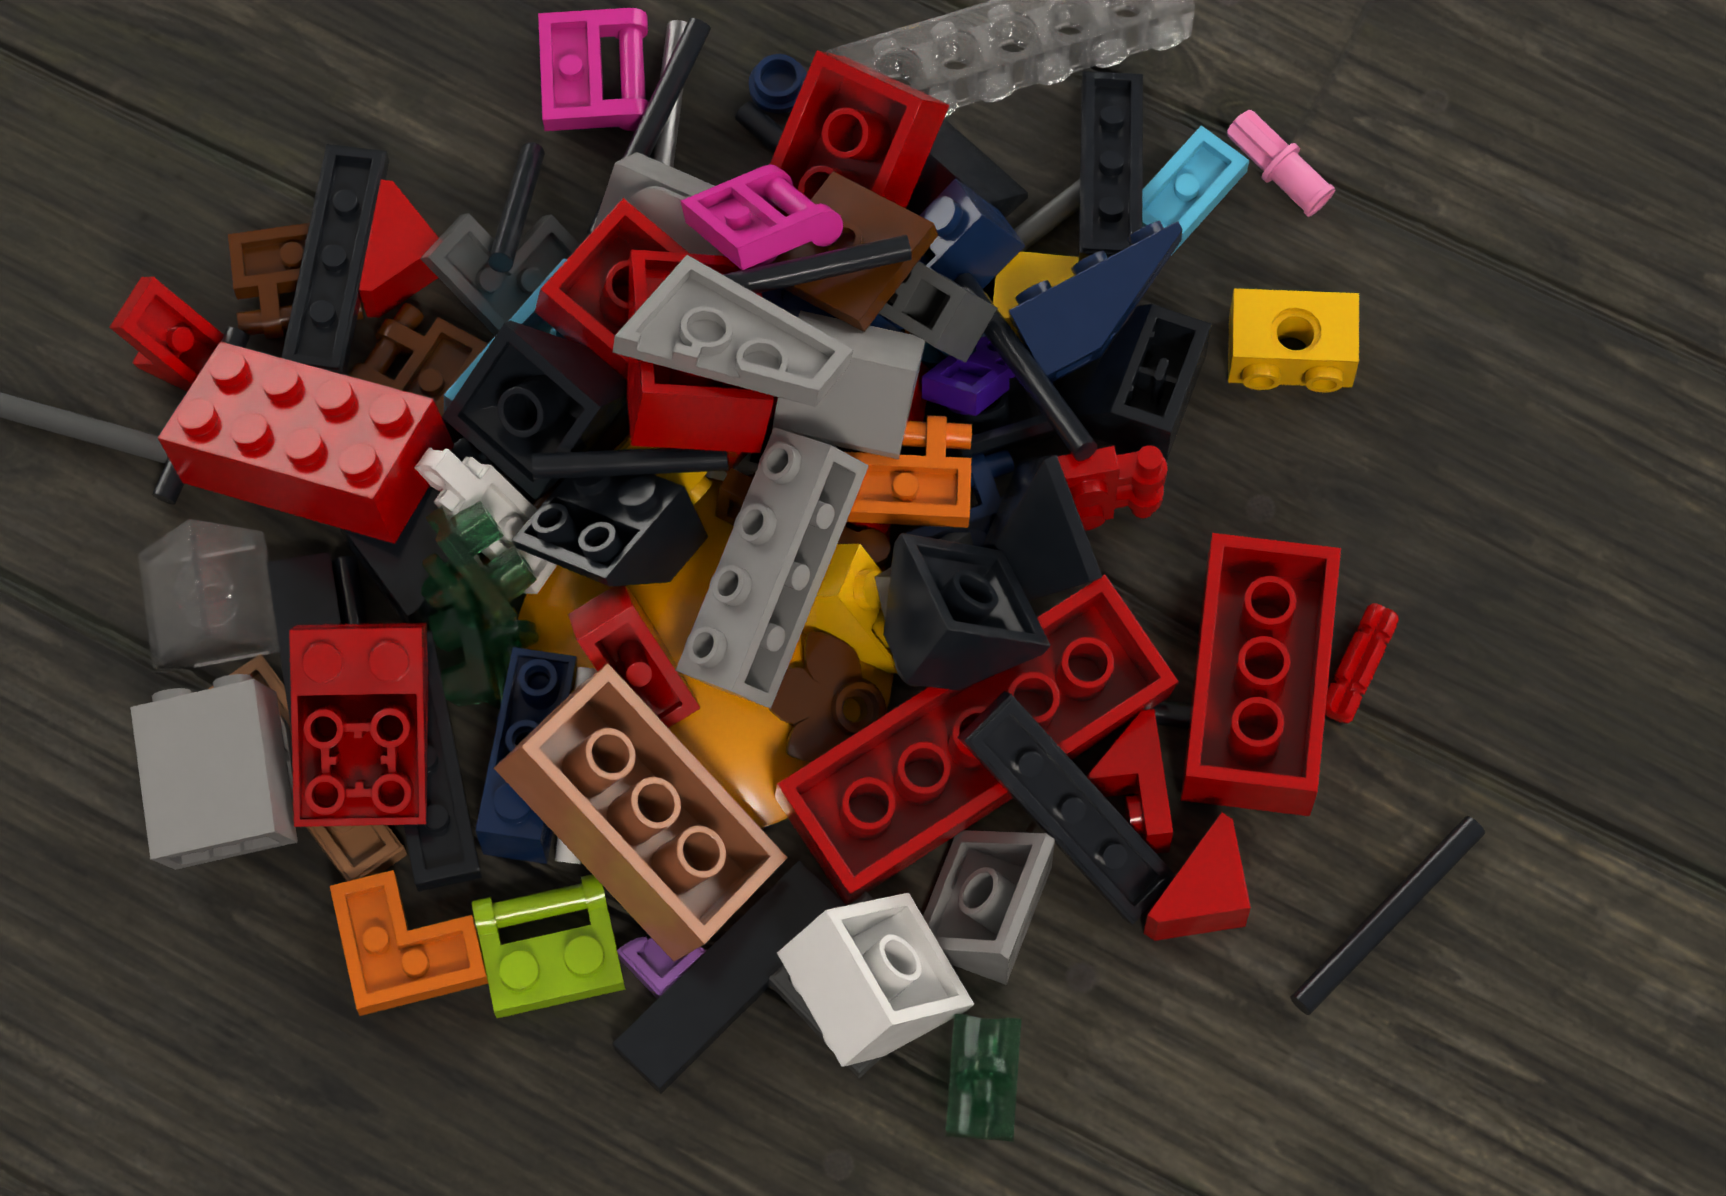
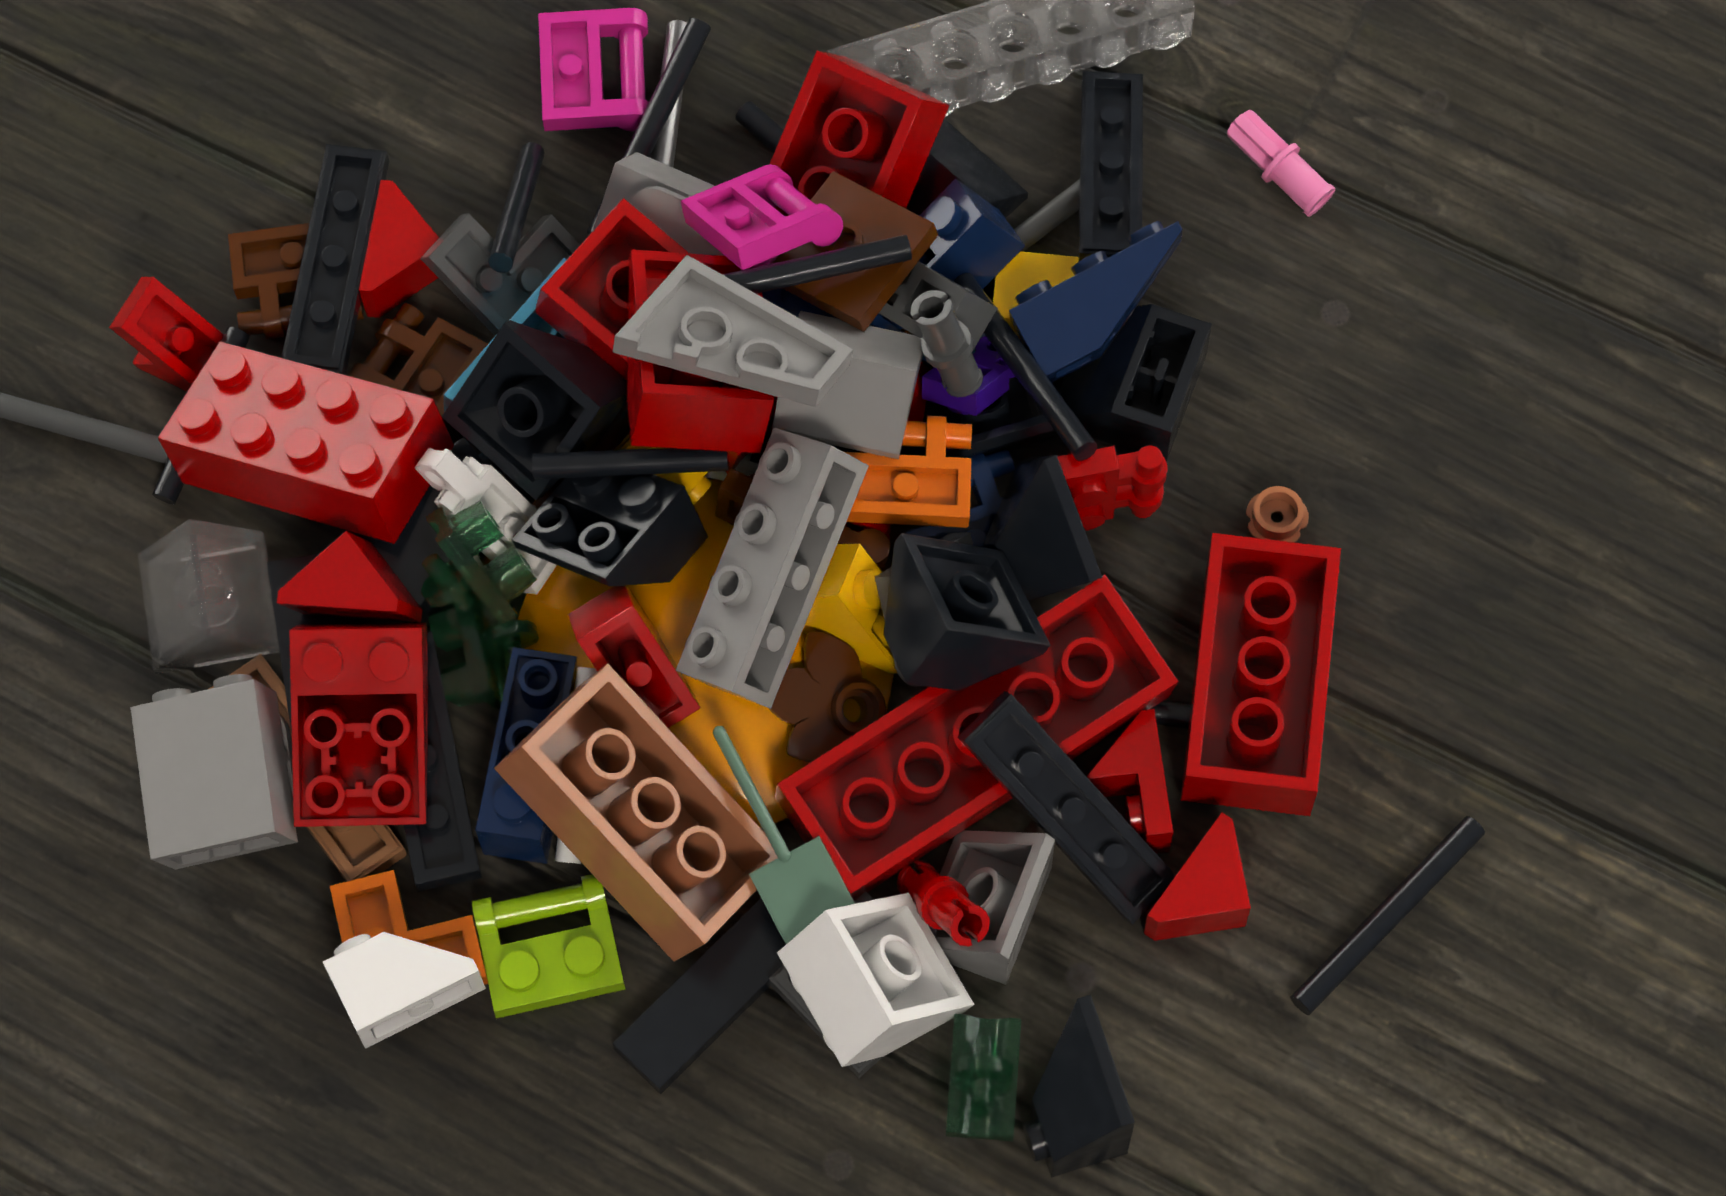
(350, 582): none -> red slope
(397, 982): none -> white slope
(653, 965): medium lavender tile -> none
(776, 83): dark blue plate -> none
(799, 881): none -> sand green piece
(943, 903): none -> red pin
(946, 343): none -> dark grey pin
(1080, 1101): none -> black slope
(1192, 182): medium azure plate -> none
(1280, 501): none -> nougat plate
(1319, 319): yellow brick -> none
(1360, 662): red axle -> none

